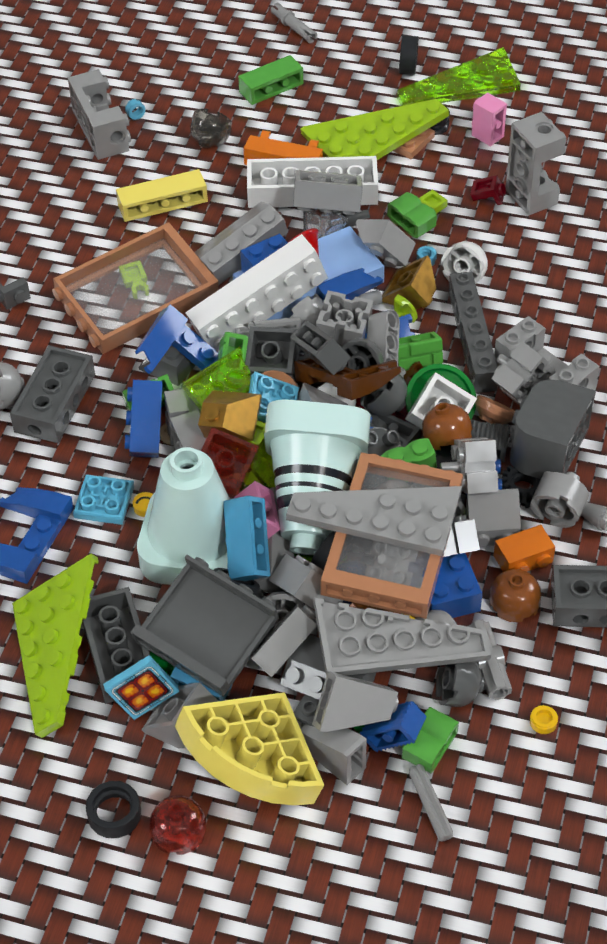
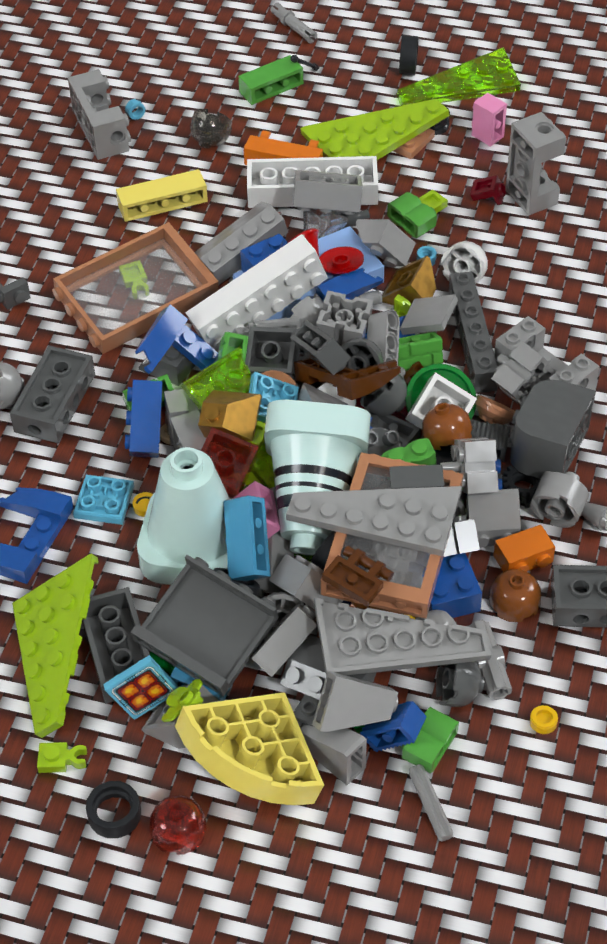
(56, 757): none -> lime plate
(182, 697): none -> lime plate
(294, 58): none -> black hinge
(341, 260): none -> red dish
(353, 580): none -> reddish brown plate
(416, 476): none -> dark grey tile
(429, 314): none -> light grey tile

